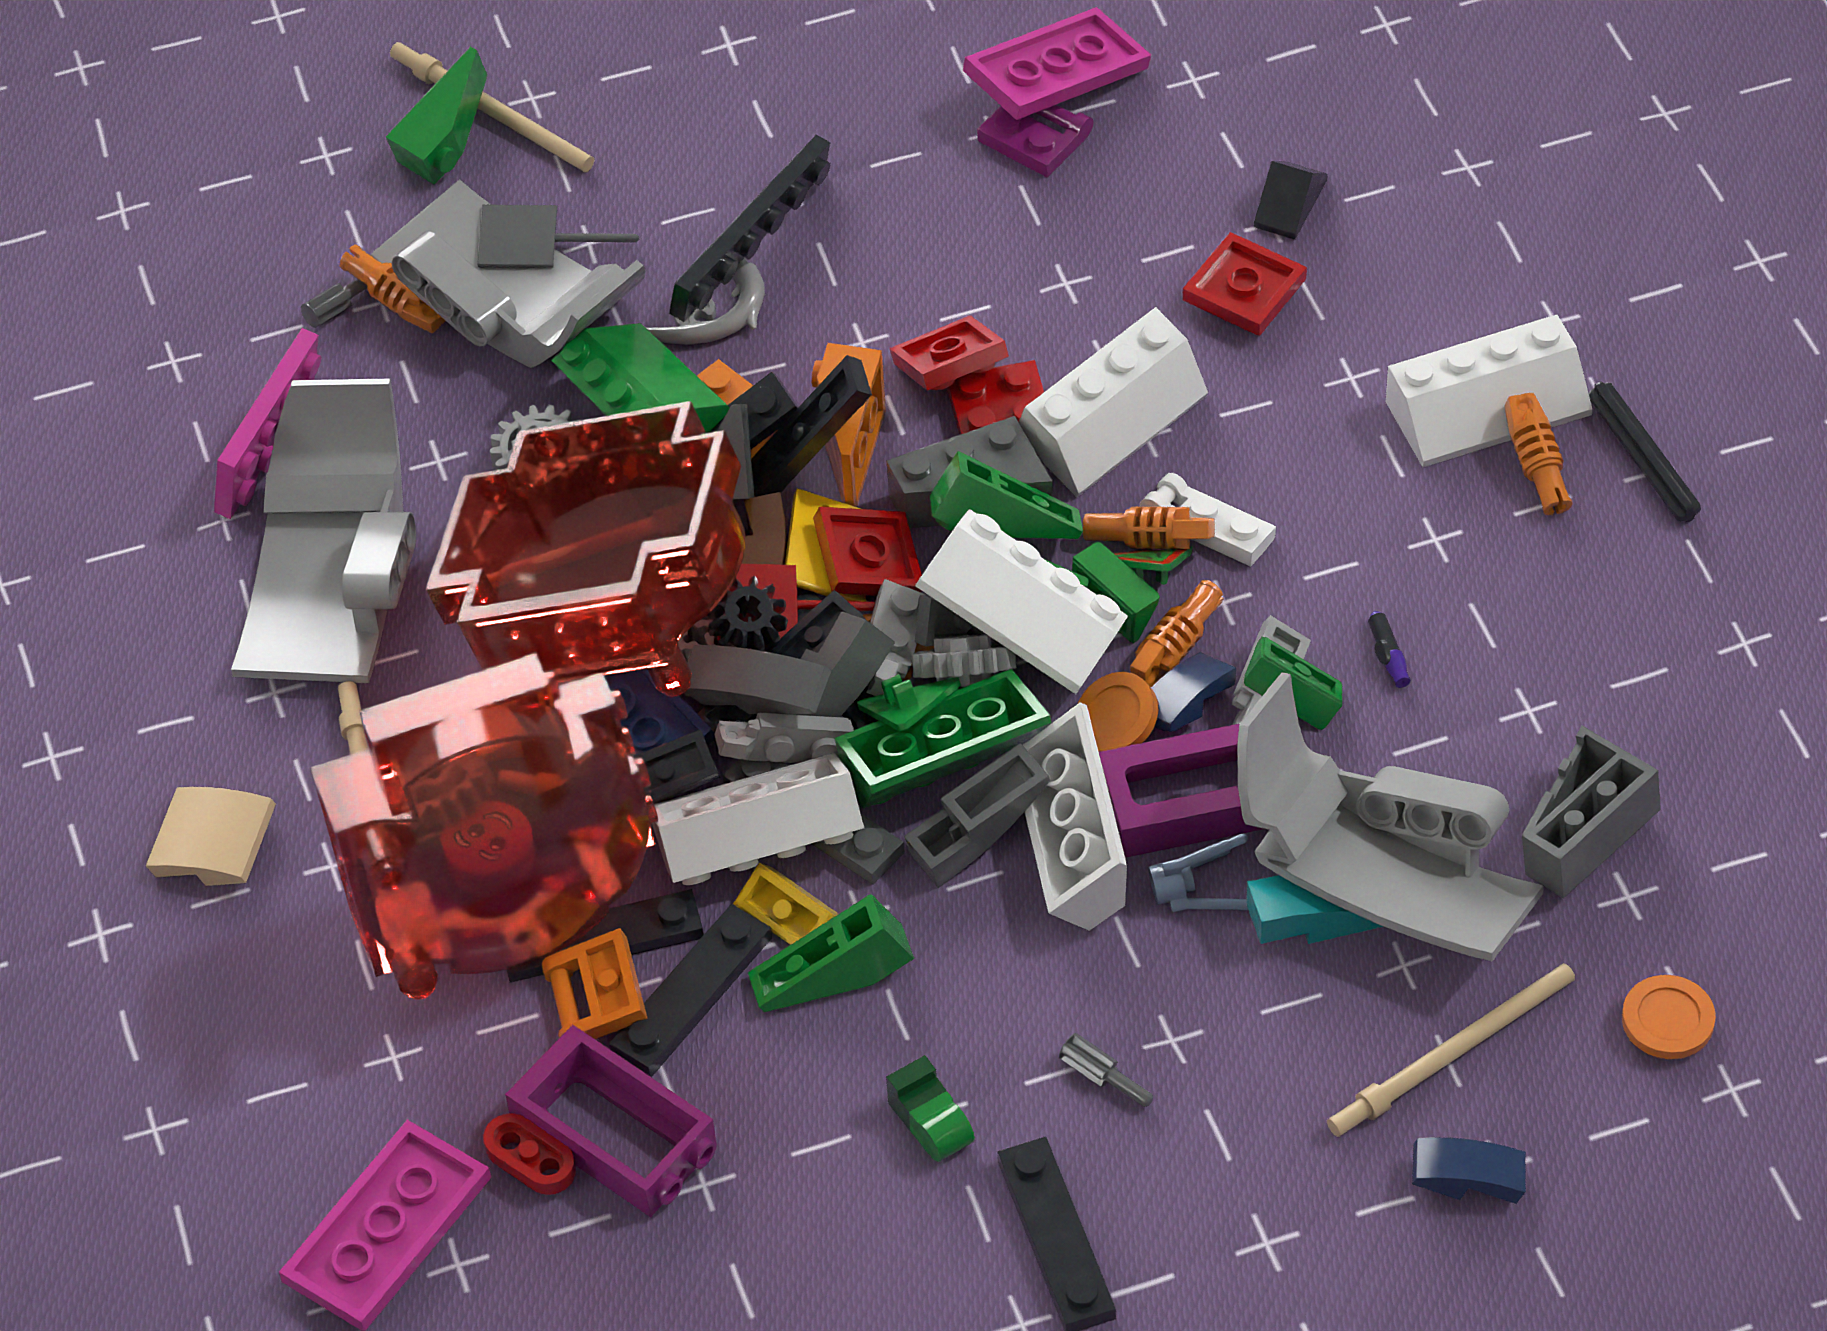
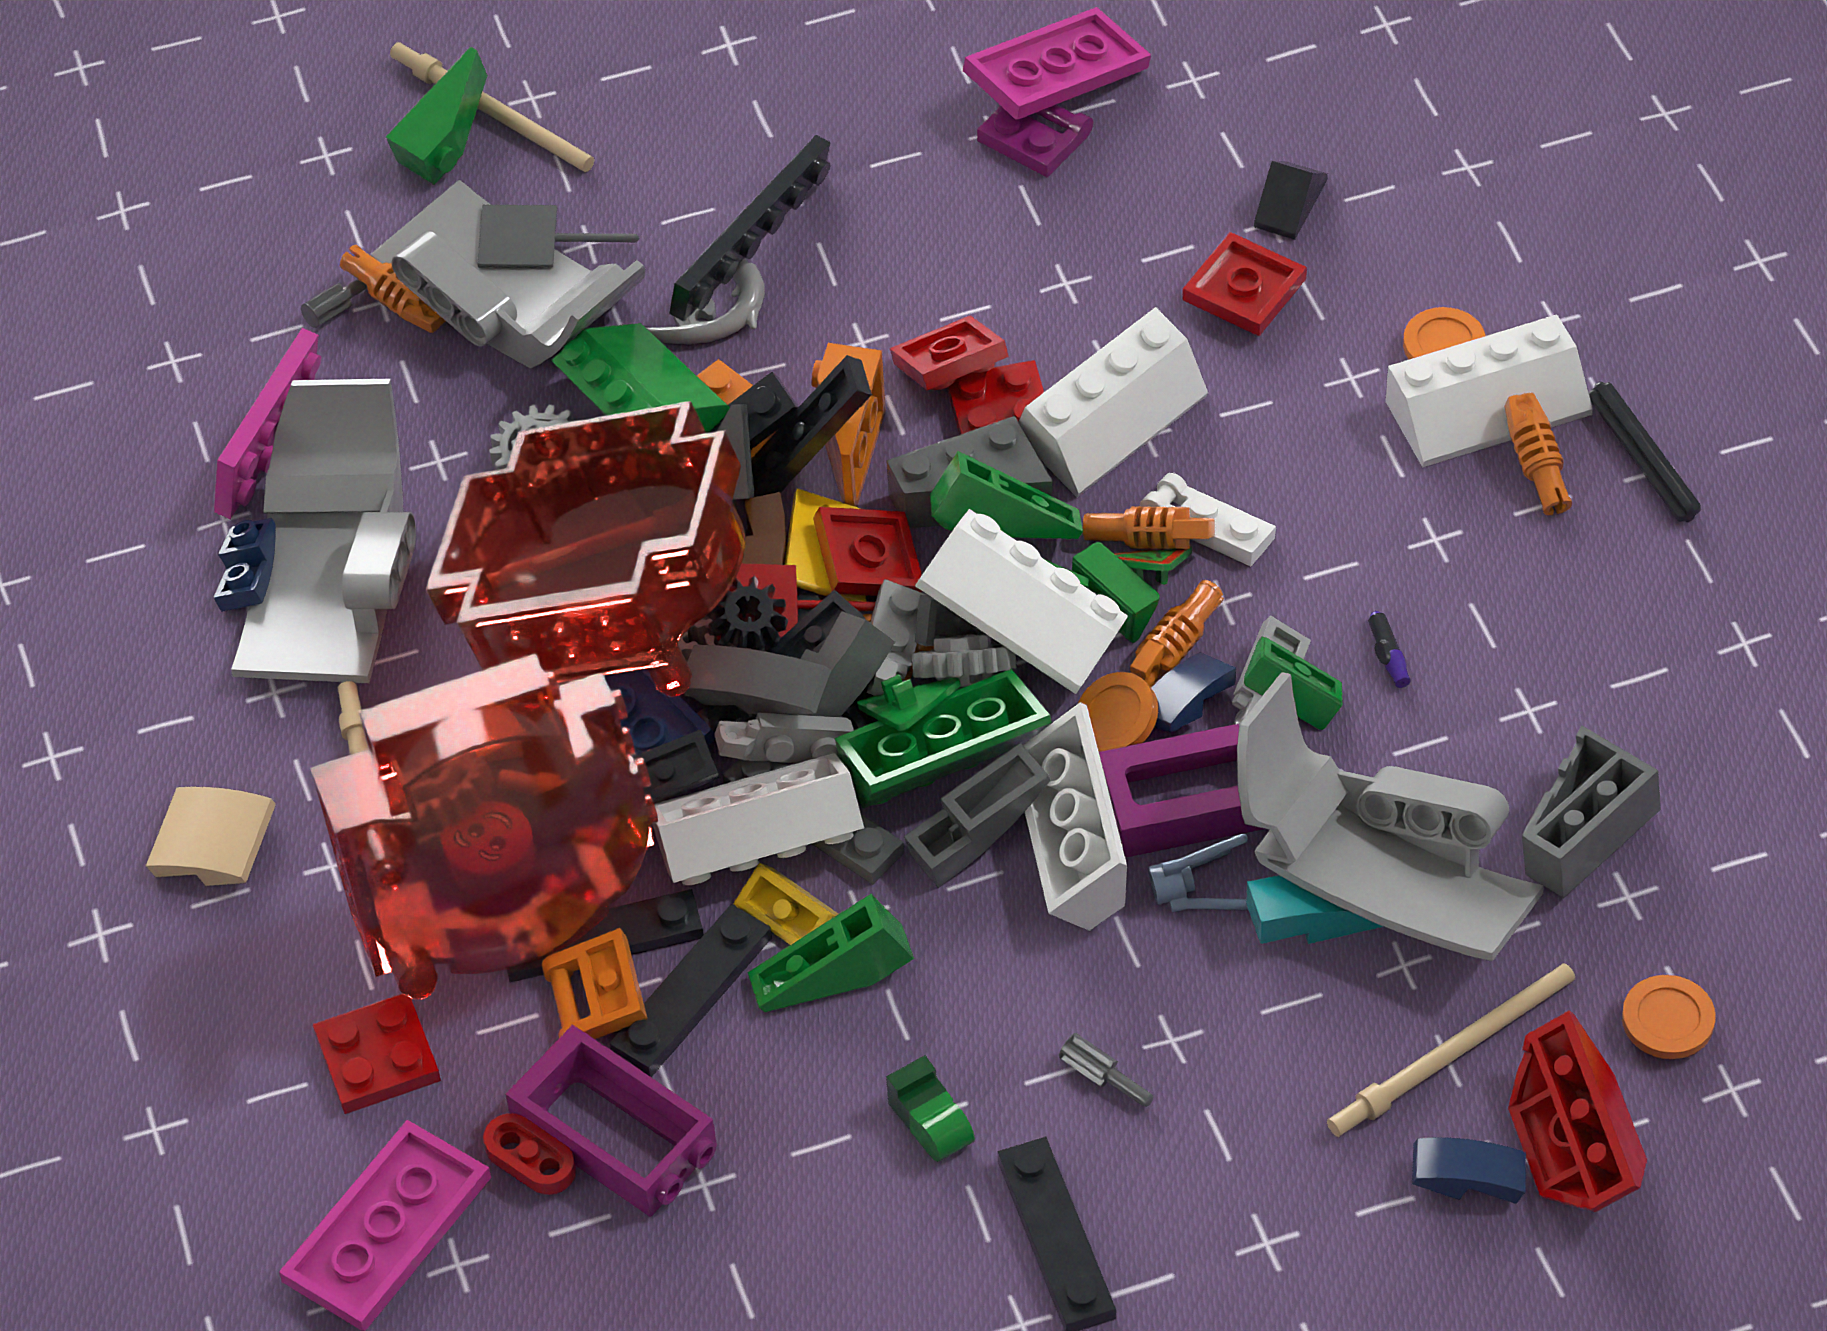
(248, 563): none -> dark blue slope
(376, 1052): none -> red plate
(1438, 330): none -> orange piece
(1574, 1119): none -> red wedge

